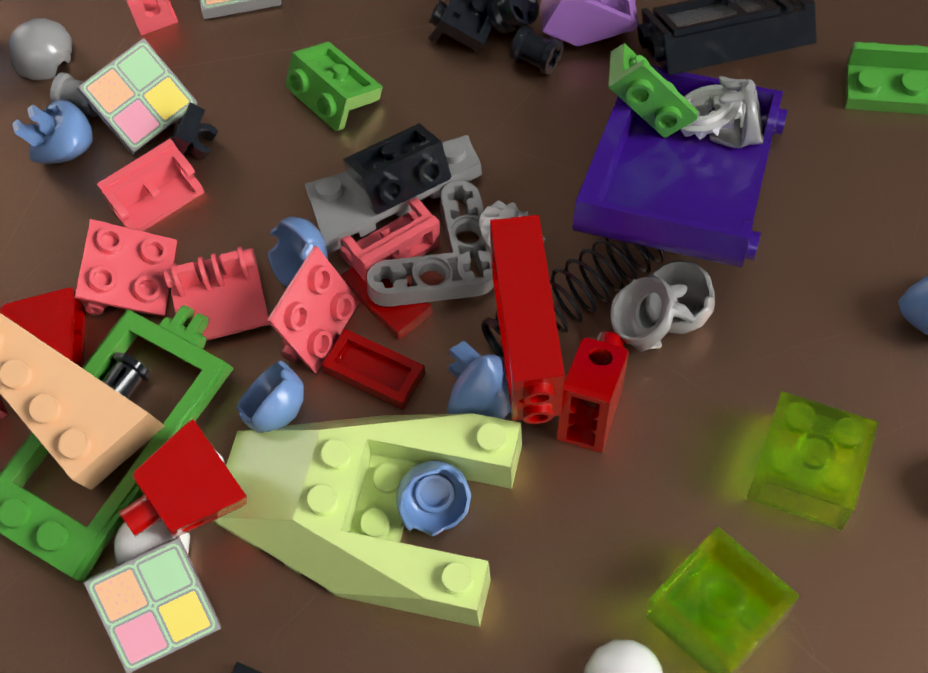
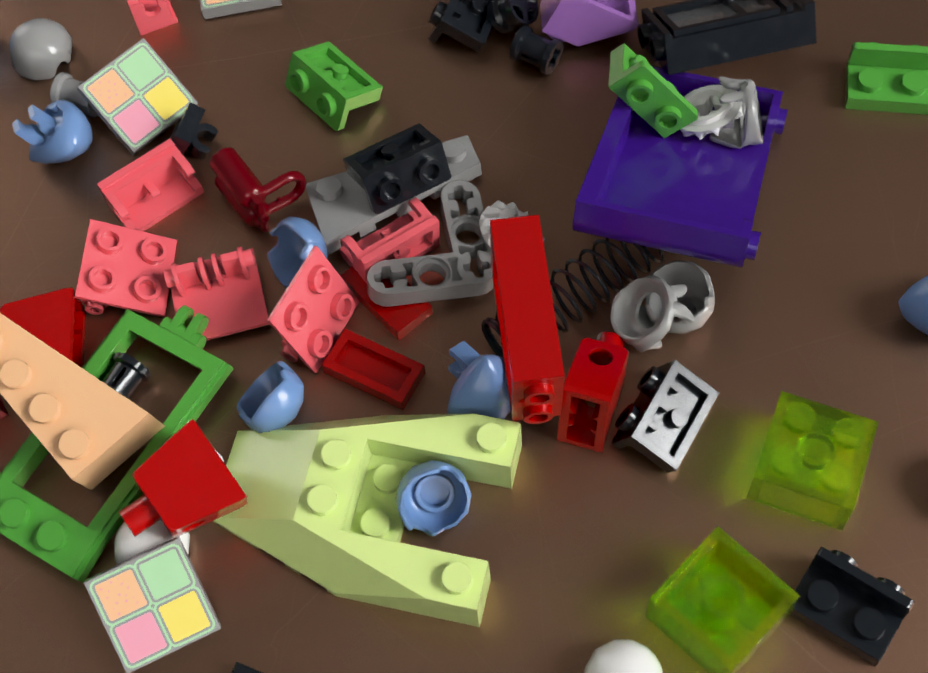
(247, 193): none -> dark red piece
(665, 414): none -> bracket
(850, 605): none -> black bracket

